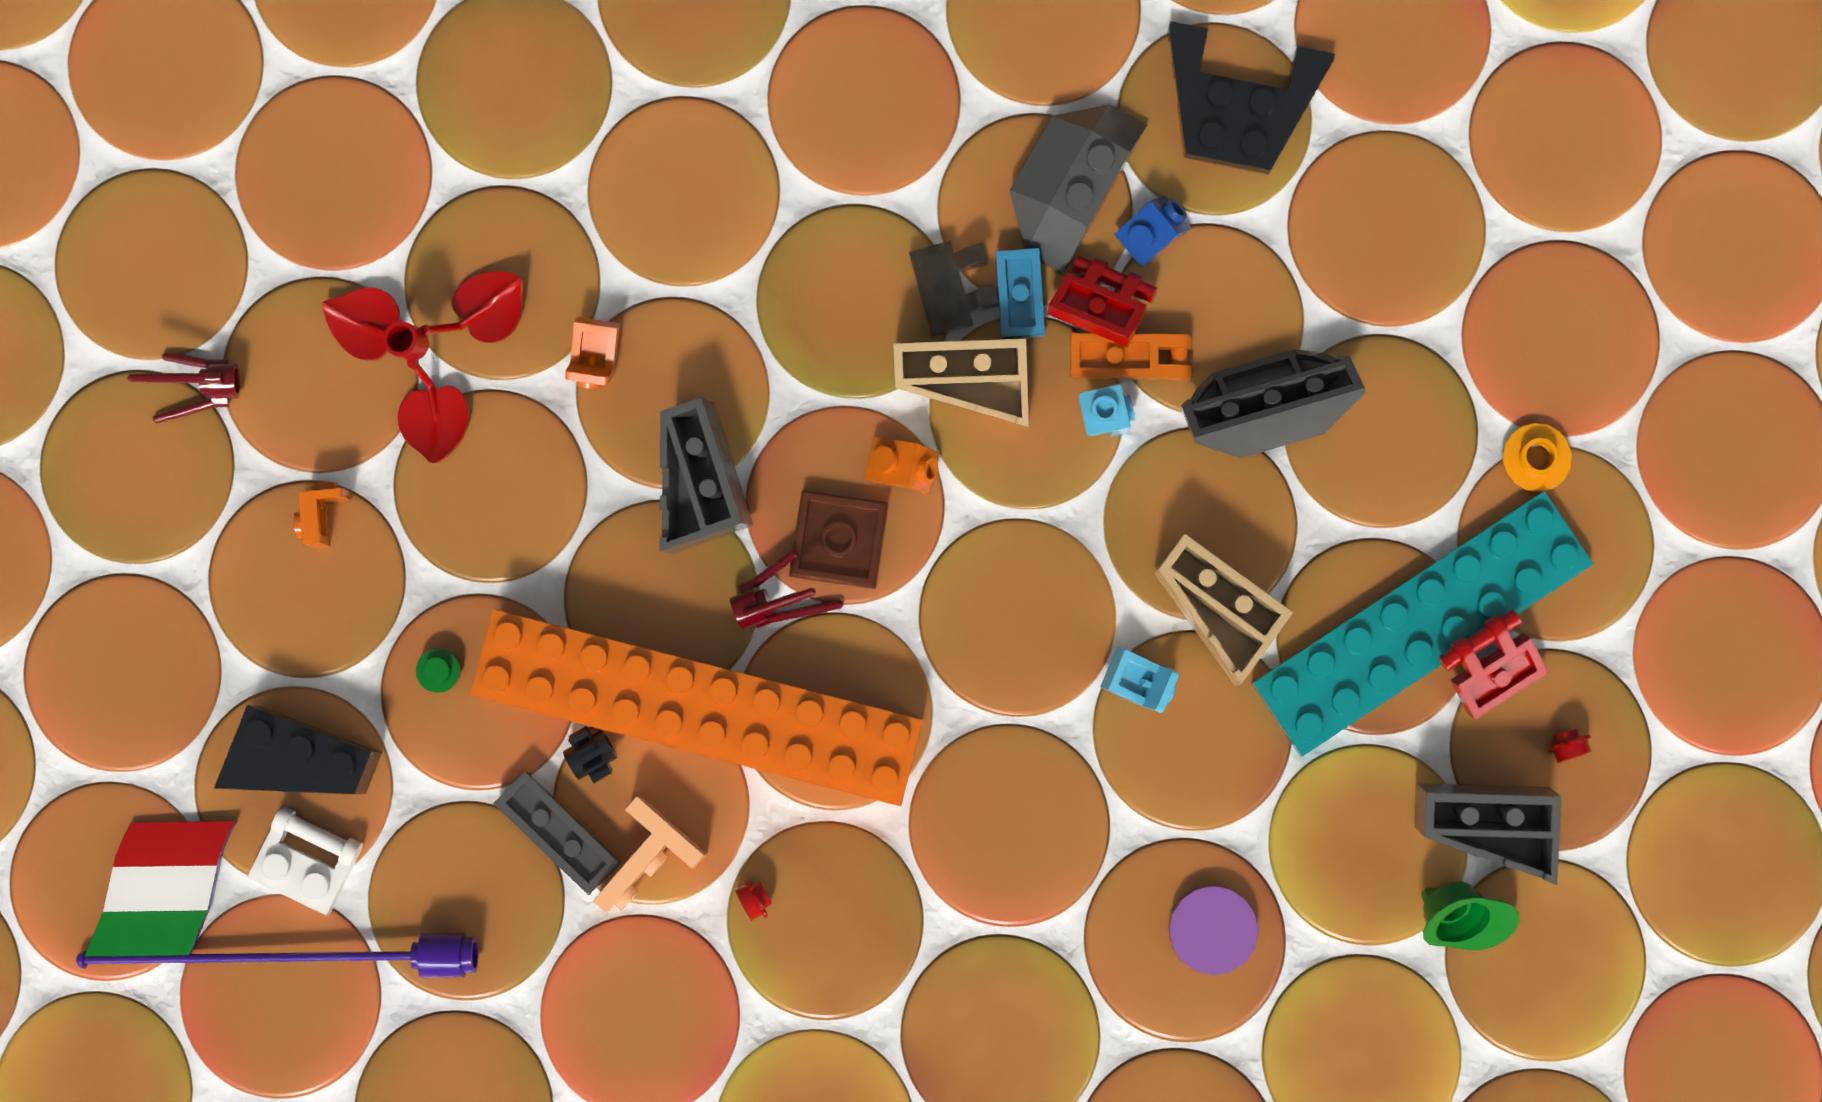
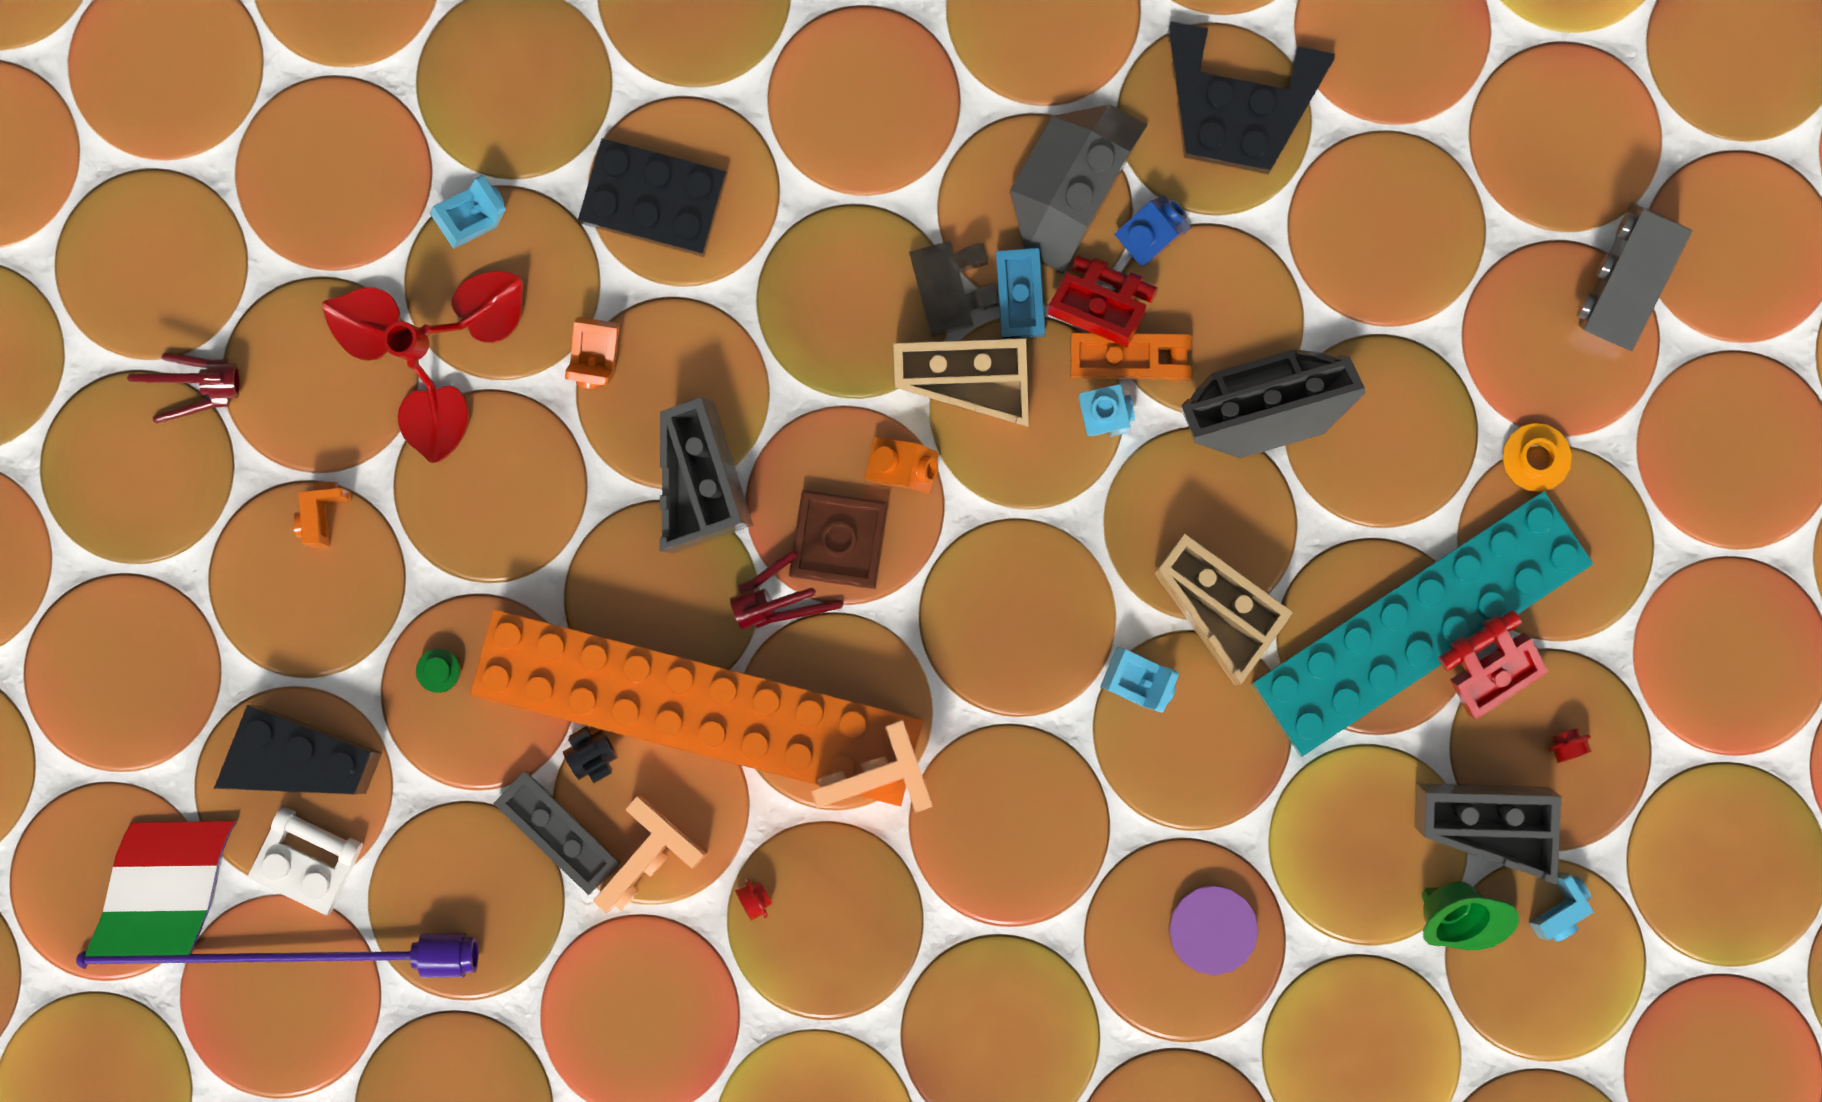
(469, 212): none -> medium azure bracket
(652, 197): none -> black plate
(879, 773): none -> light nougat bracket
(1562, 919): none -> medium azure bracket
(1632, 276): none -> dark grey wedge

